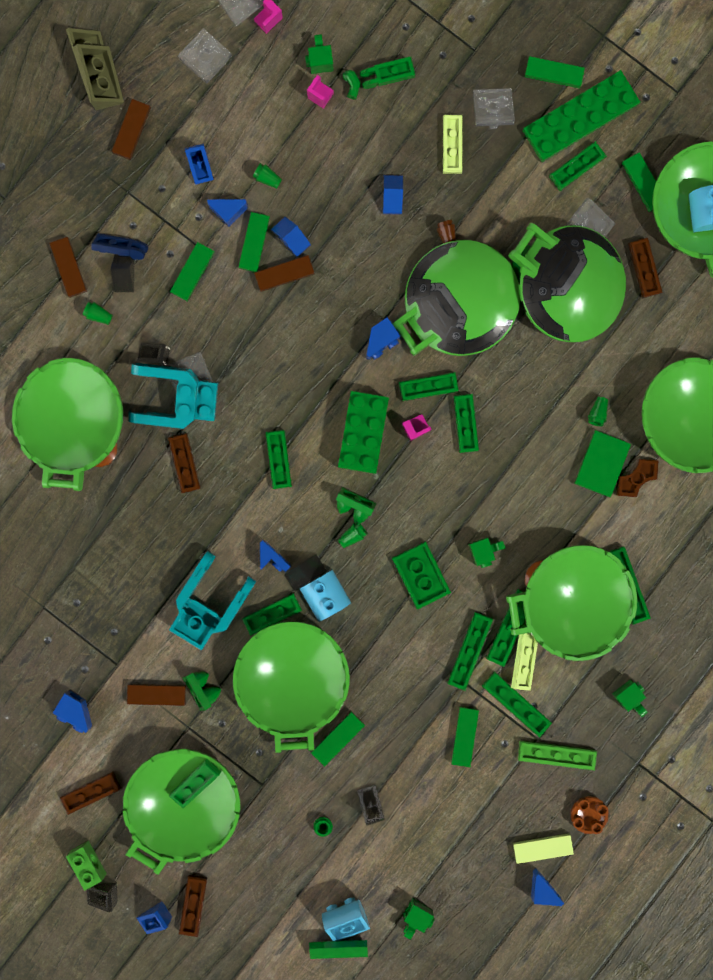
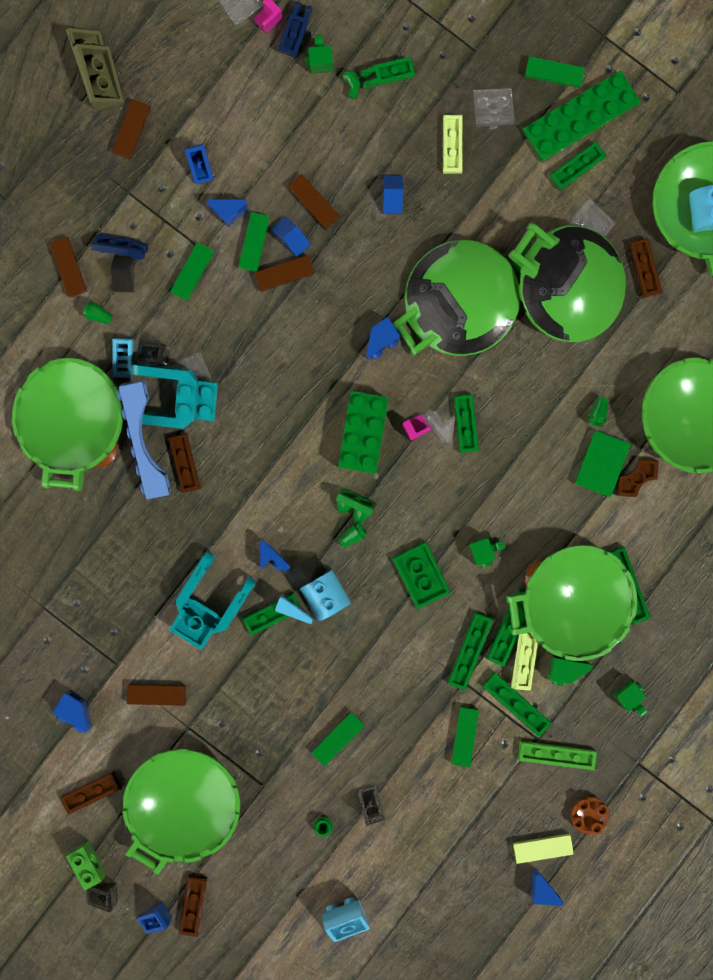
(116, 341): none -> medium azure slope
(154, 478): none -> medium blue arch
(195, 783): green tile -> none
(204, 697): green tile -> none
(205, 56): clear hinge -> none
(267, 176): green cone -> none
(278, 459): green tile -> none
(288, 608): none -> medium azure slope
(291, 681): bright green dish -> none
(295, 31): none -> dark blue hinge
(313, 202): none -> reddish brown tile
(319, 92): dark pink panel -> none
(338, 949): green tile -> none
(417, 917): green brick -> none
(428, 386): green tile -> none
(442, 430): none -> clear slope
(446, 231): reddish brown cone -> none
(566, 671): none -> green slope
(641, 178): green tile -> none

